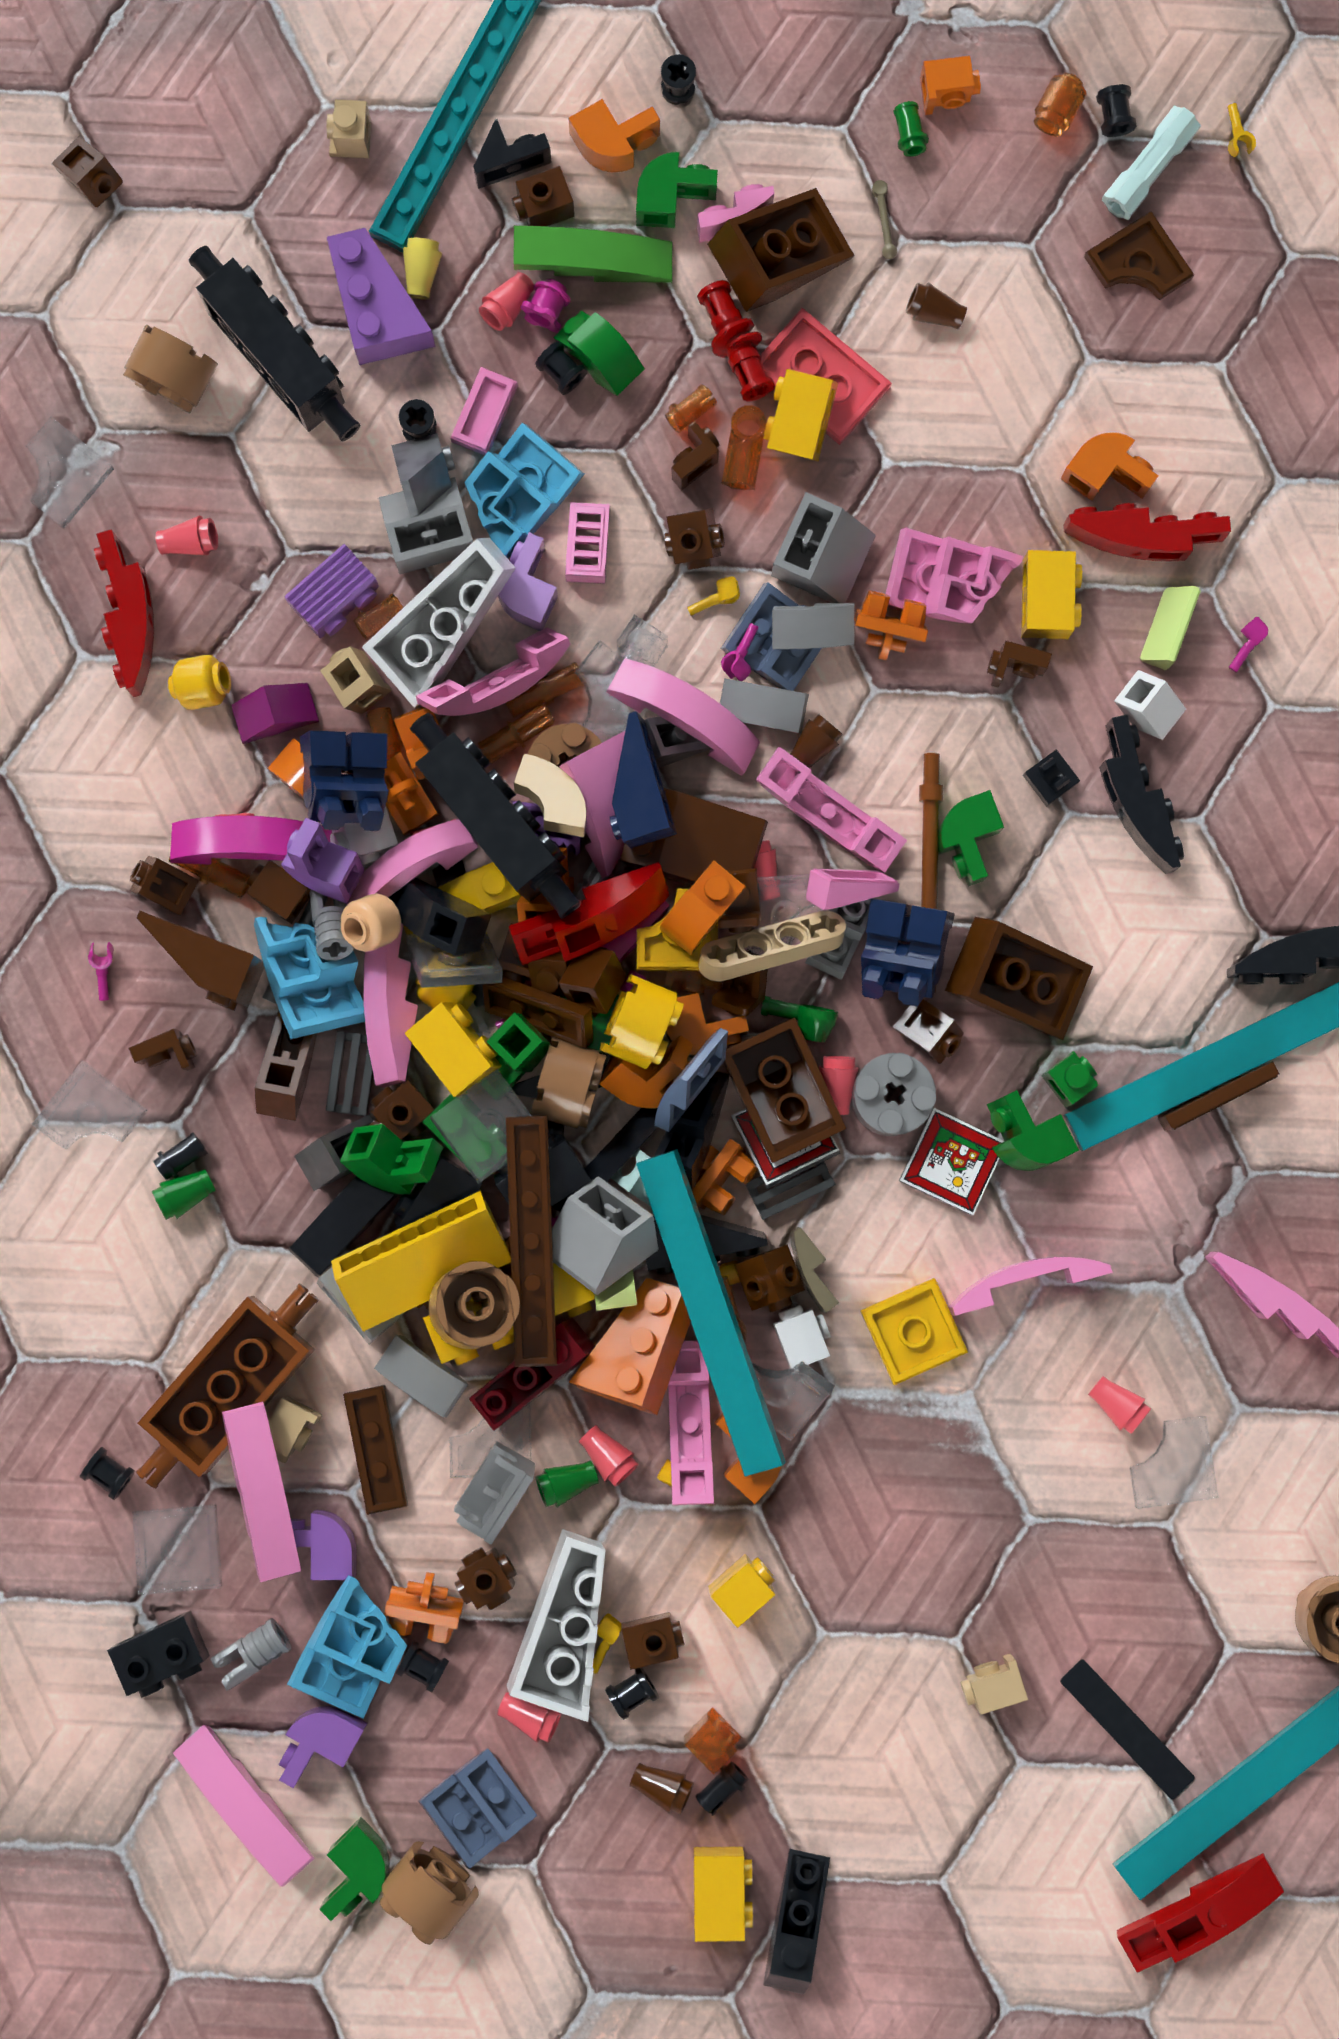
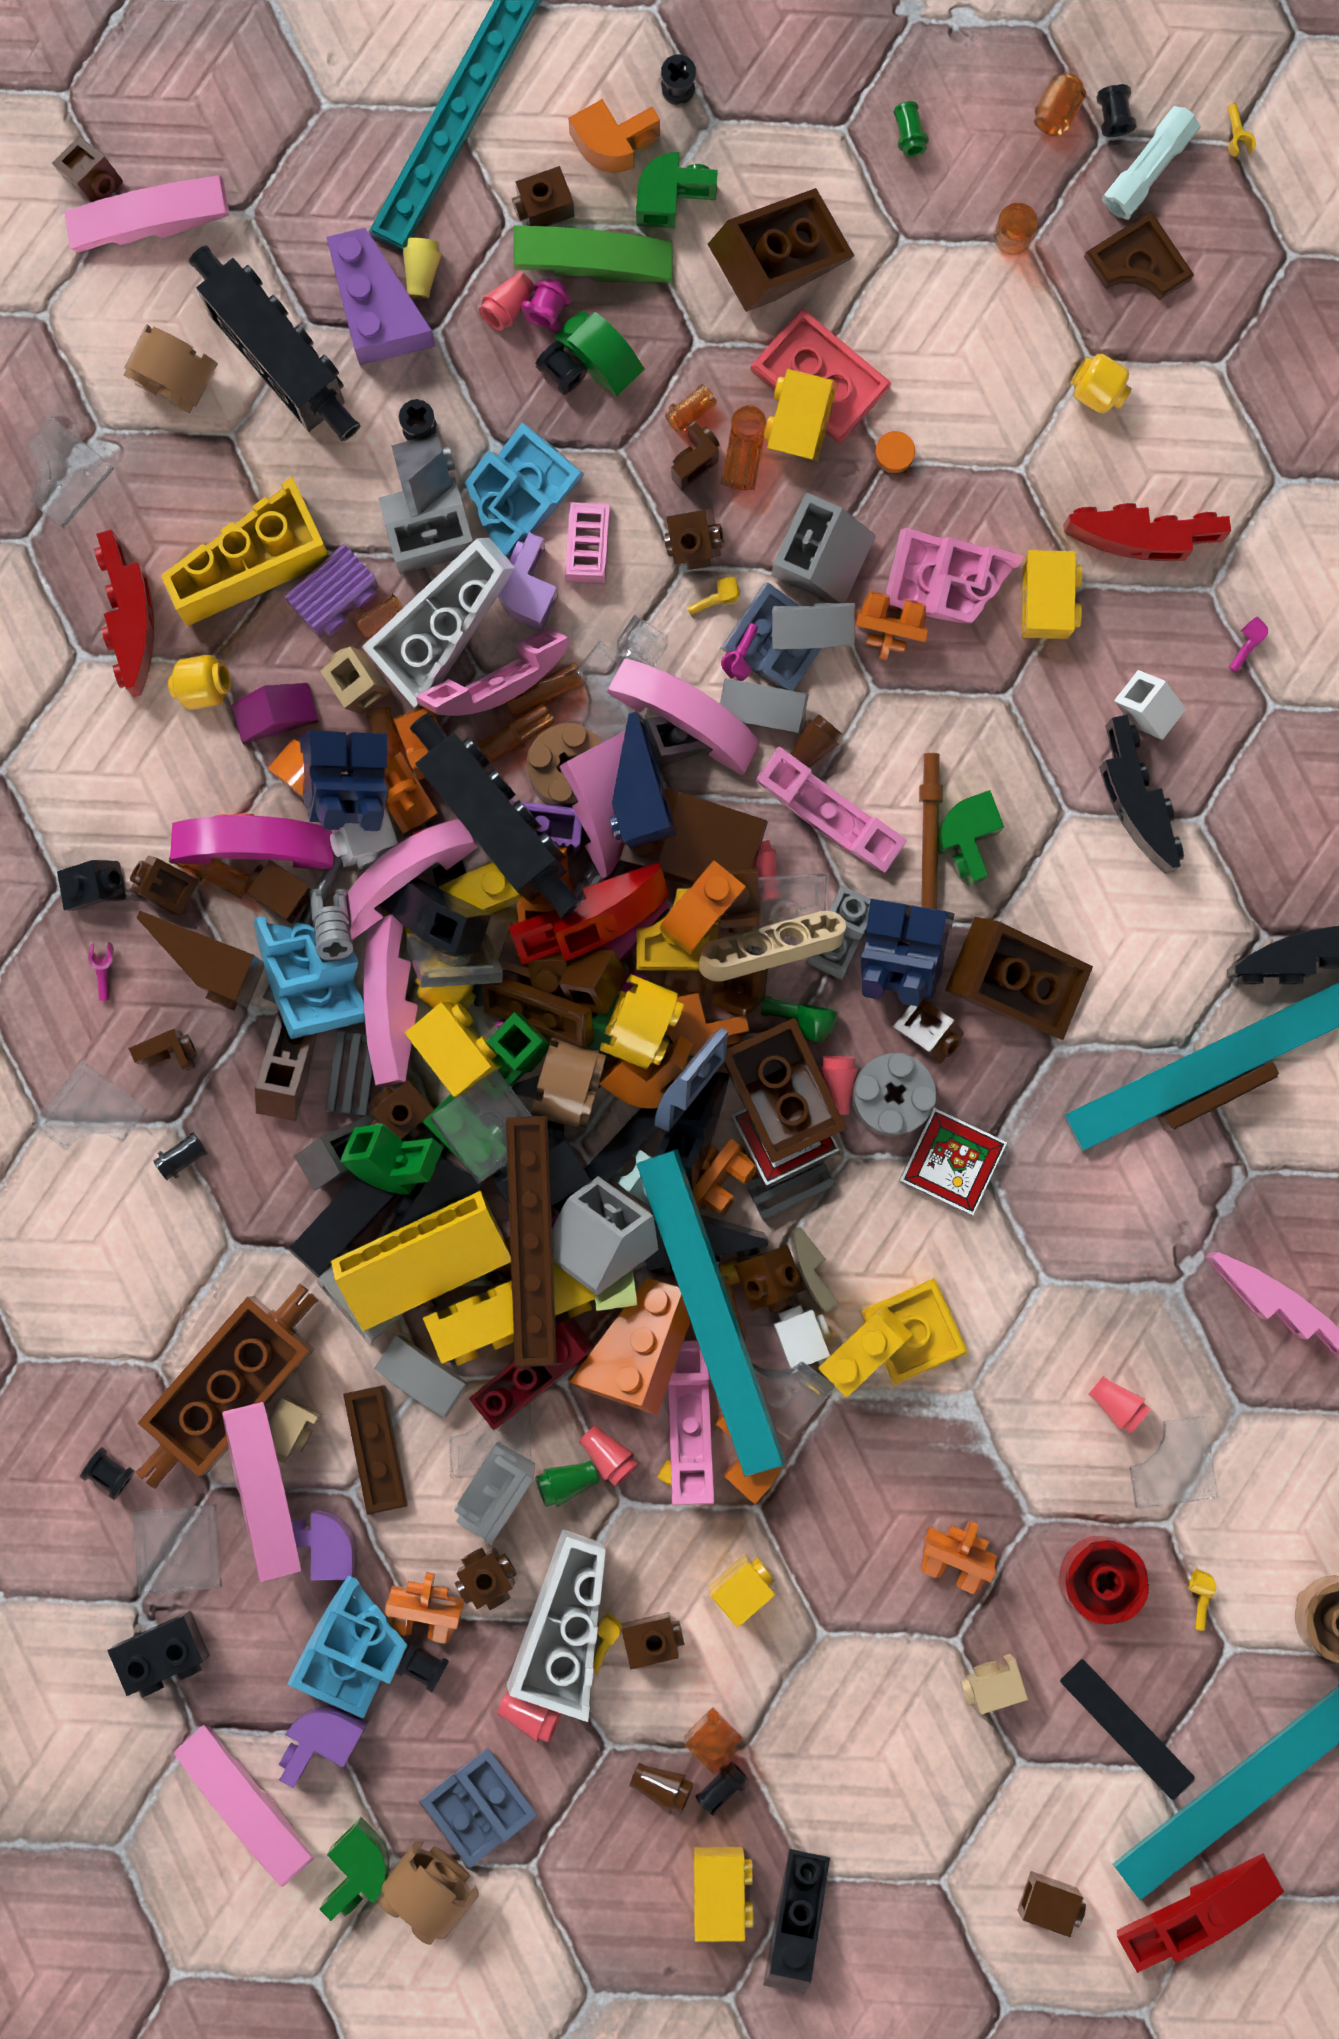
(91, 884): none -> black bracket
(147, 212): none -> bright pink slope
(182, 1193): green cone -> none
(191, 537): coral cone -> none
(248, 558): none -> yellow wedge
(255, 1649): light grey hinge -> none
(322, 864): medium lavender brick -> none
(349, 129): tan brick -> none
(370, 922): light nougat head -> none
(484, 411): bright pink tile -> none
(485, 1284): medium nougat brick -> none
(502, 162): black slope -> none
(554, 794): tan tile -> none
(631, 1693): black bush -> none
(736, 340): red piece -> none
(746, 200): bright pink slope -> none
(844, 887): bright pink slope -> none
(865, 1351): none -> yellow brick
(879, 191): dark tan hinge -> none
(895, 452): none -> orange tile
(935, 307): reddish brown cone -> none
(948, 83): orange brick -> none
(961, 1550): none -> orange hips
(980, 1296): bright pink slope -> none
(1015, 228): none -> clear orange brick
(1024, 660): reddish brown bracket -> none
(1024, 1144): green brick -> none
(1051, 777): black tile -> none
(1051, 1904): none -> reddish brown brick
(1071, 1078): green brick -> none
(1101, 383): none -> yellow head
(1106, 458): orange brick -> none
(1124, 1568): none -> red brick
(1169, 626): yellowish green slope -> none
(1204, 1585): none -> yellow hand

